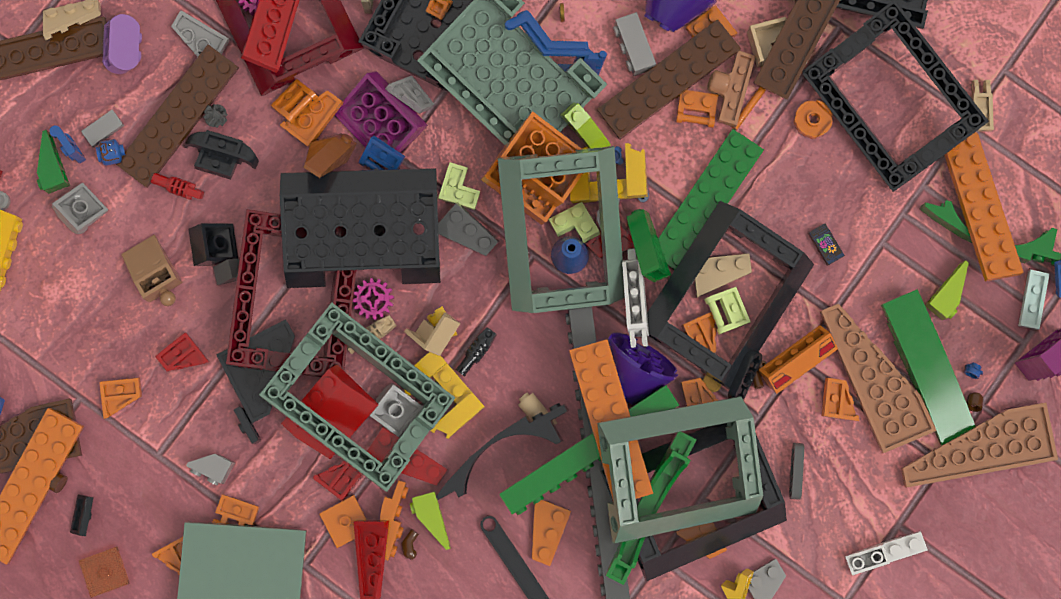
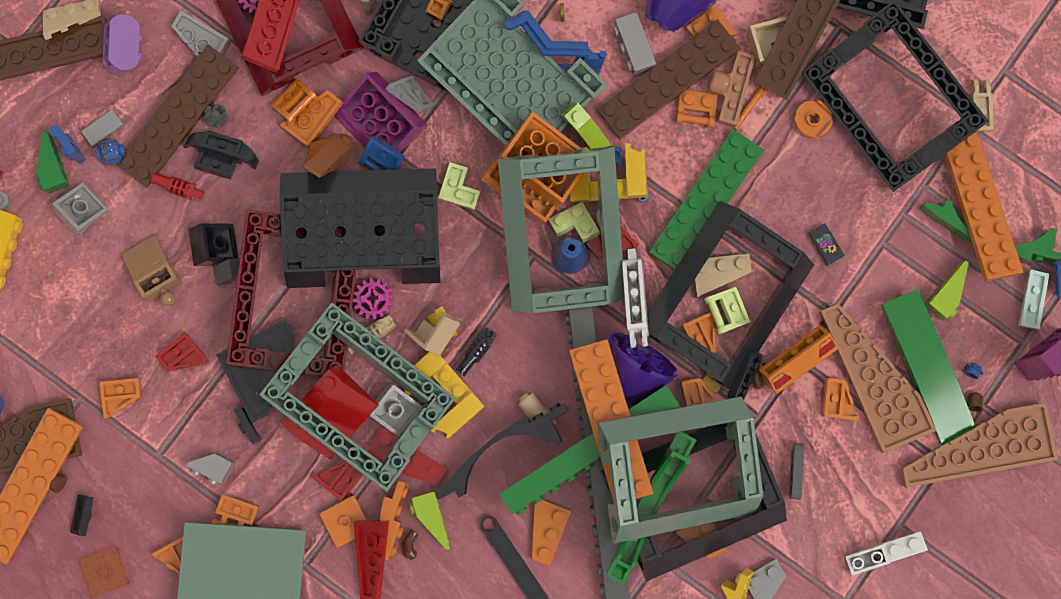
(466, 230): dark grey wing -> none
(647, 246): green slope -> none

